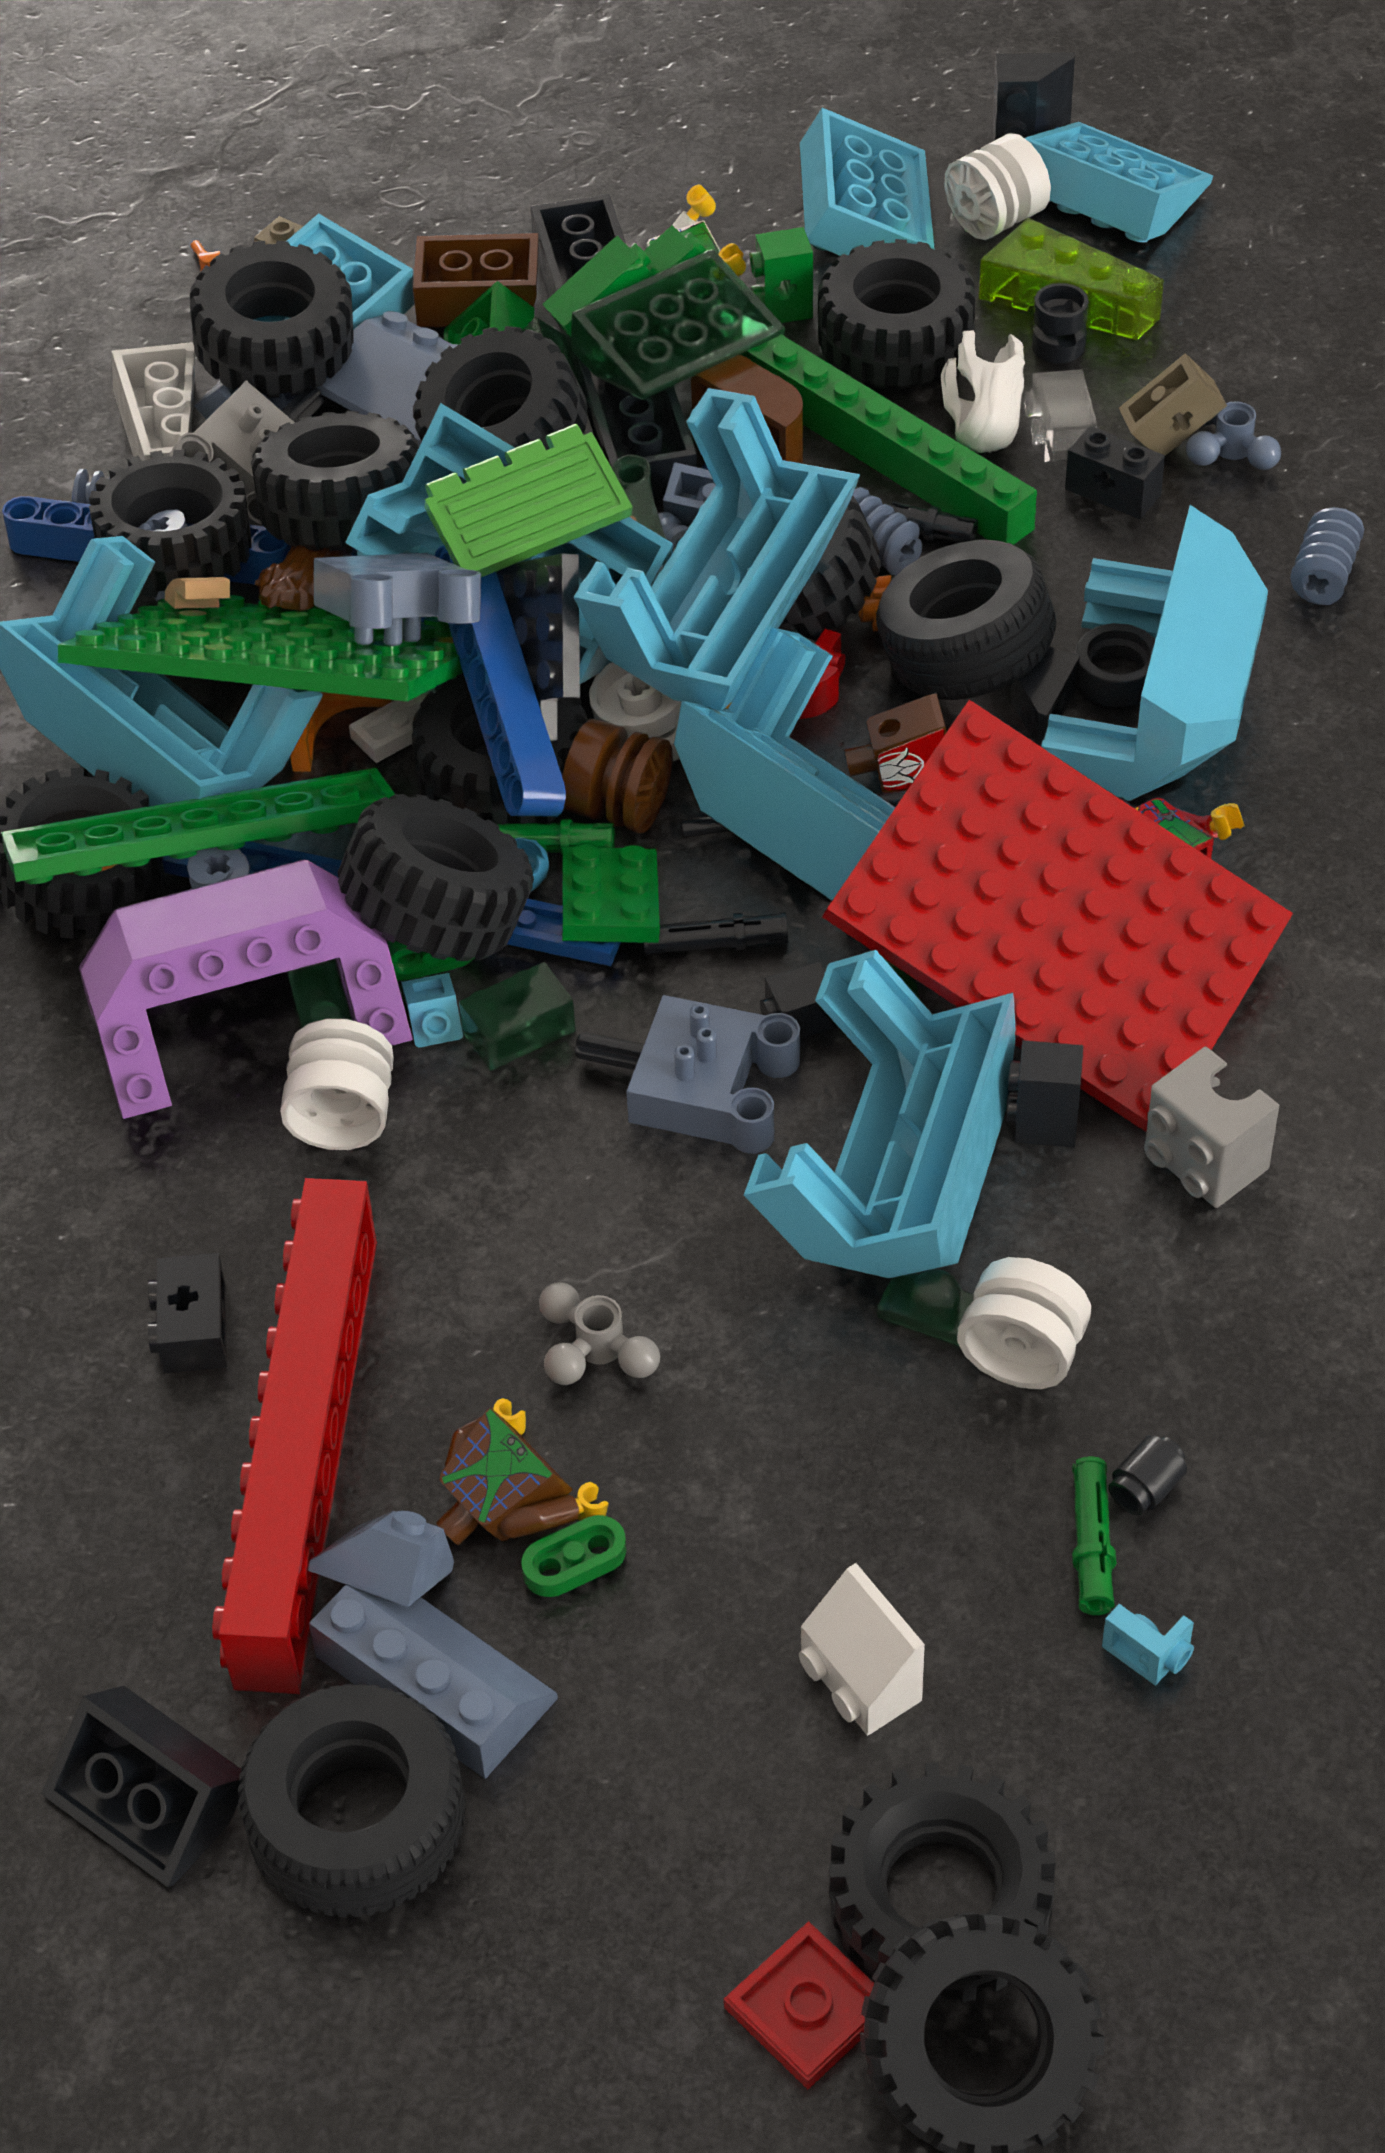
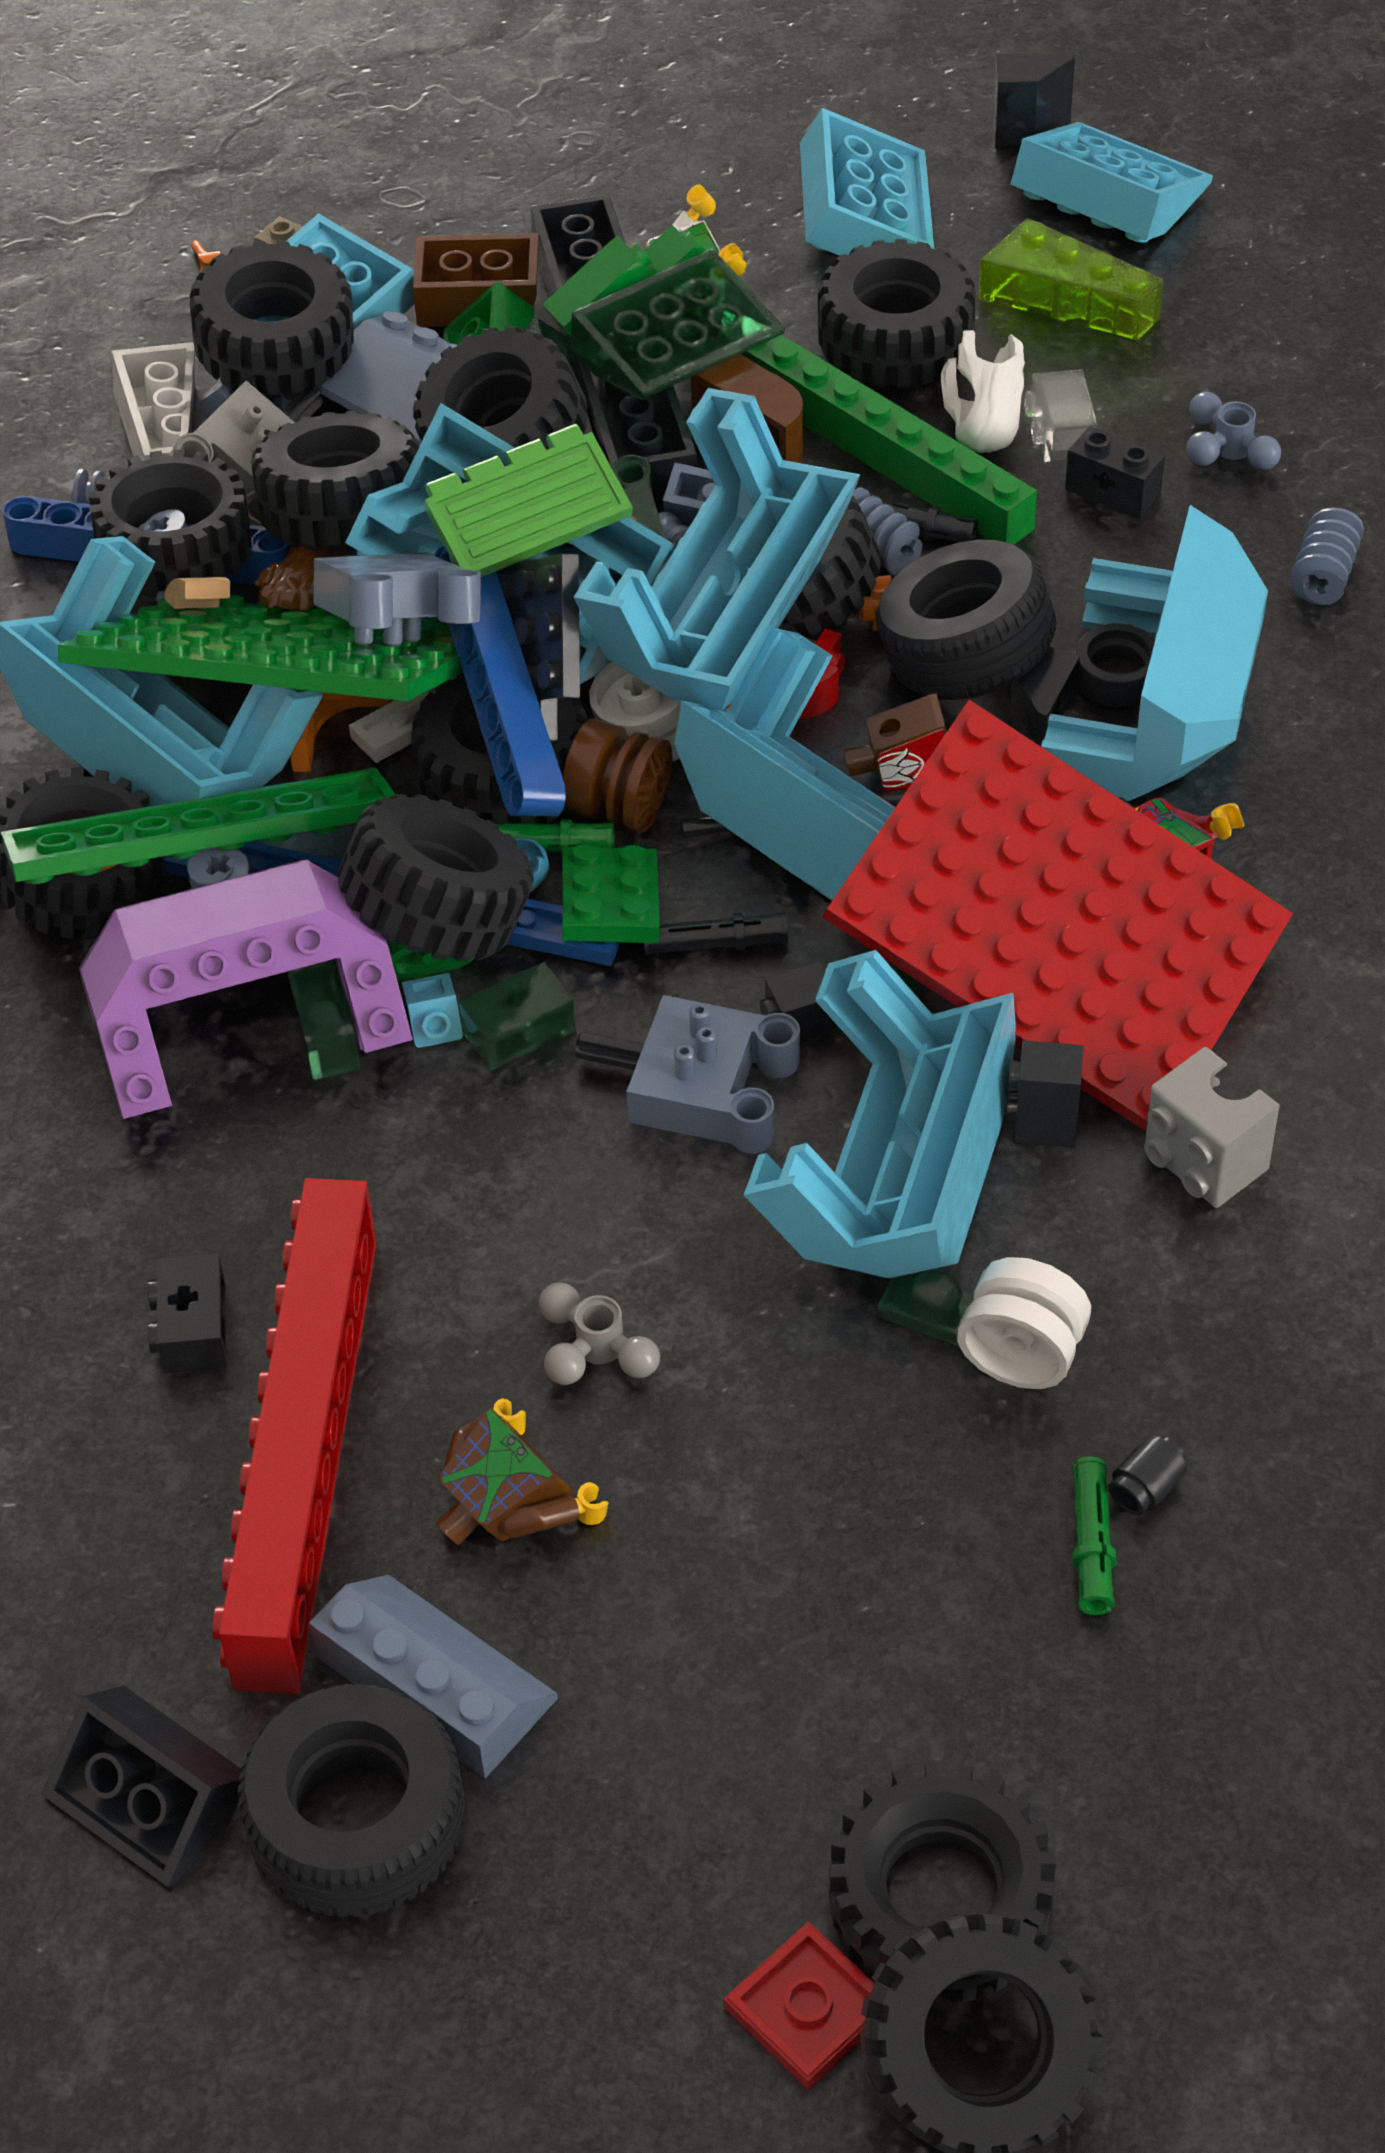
(337, 1084): white wheel -> none
(389, 1557): sand blue slope -> none
(571, 1555): green plate -> none
(784, 273): green brick -> none
(863, 1652): white slope -> none
(997, 186): white wheel -> none
(1060, 322): black wheel -> none
(1142, 1646): medium azure bracket -> none
(1172, 406): dark tan brick -> none

